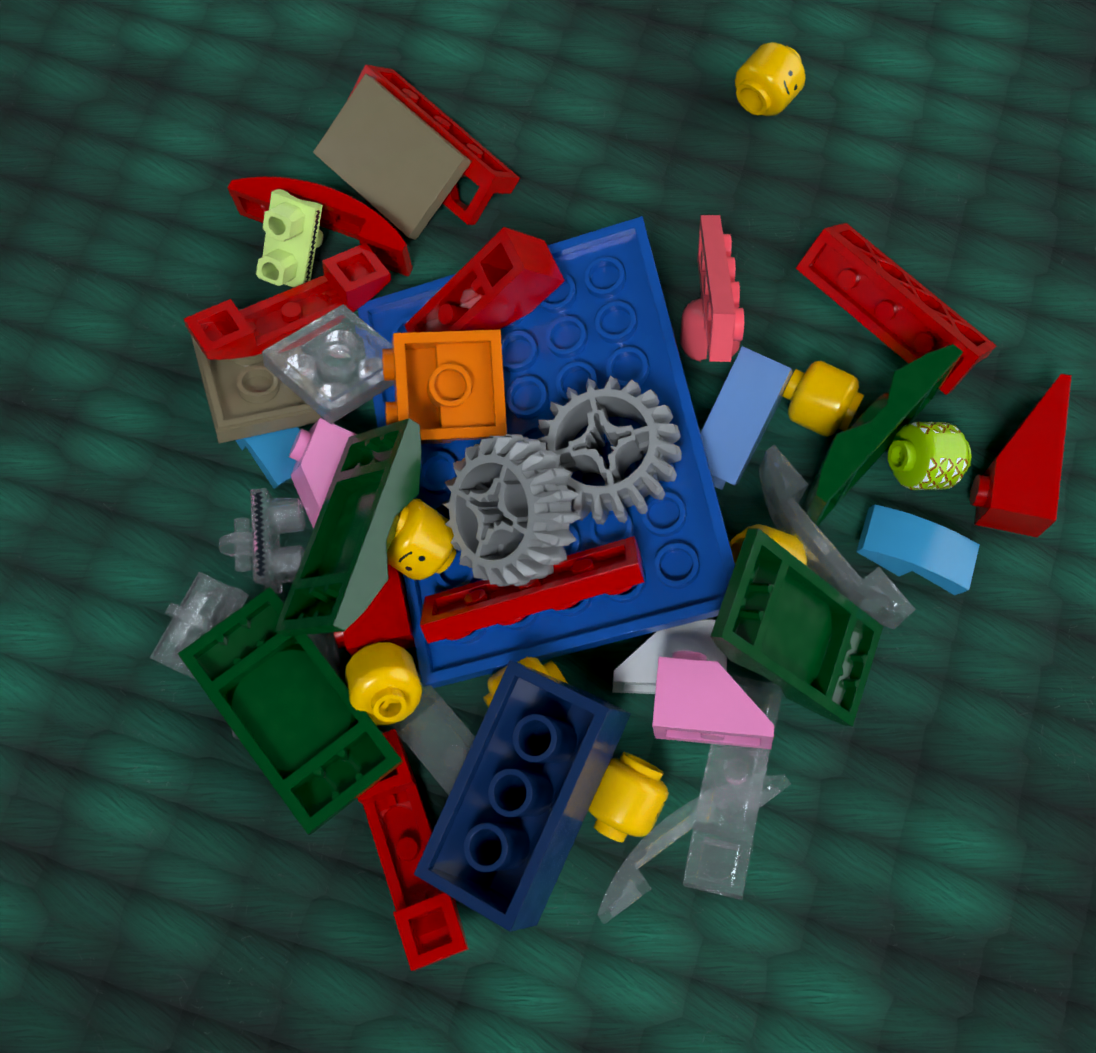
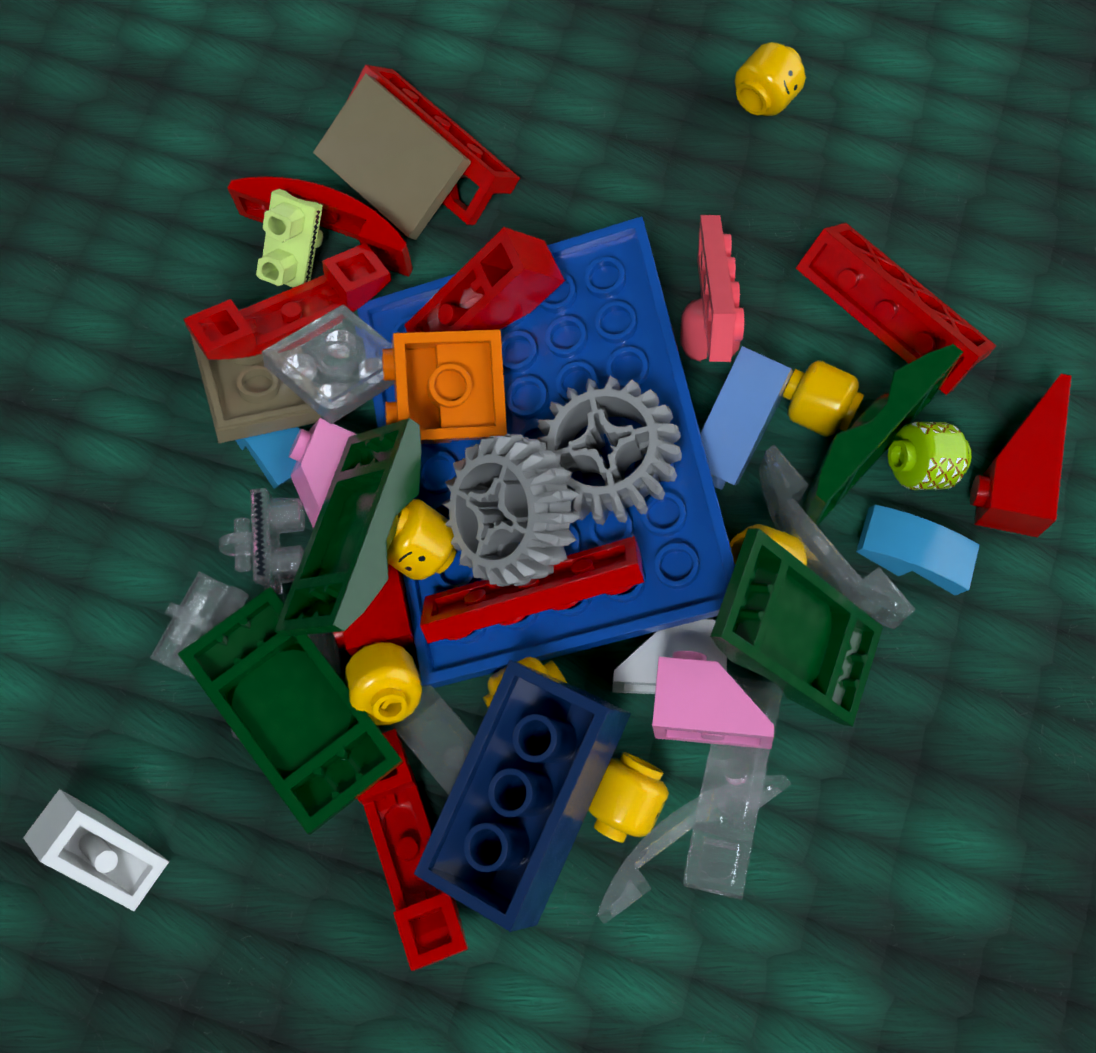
(94, 850): none -> white slope

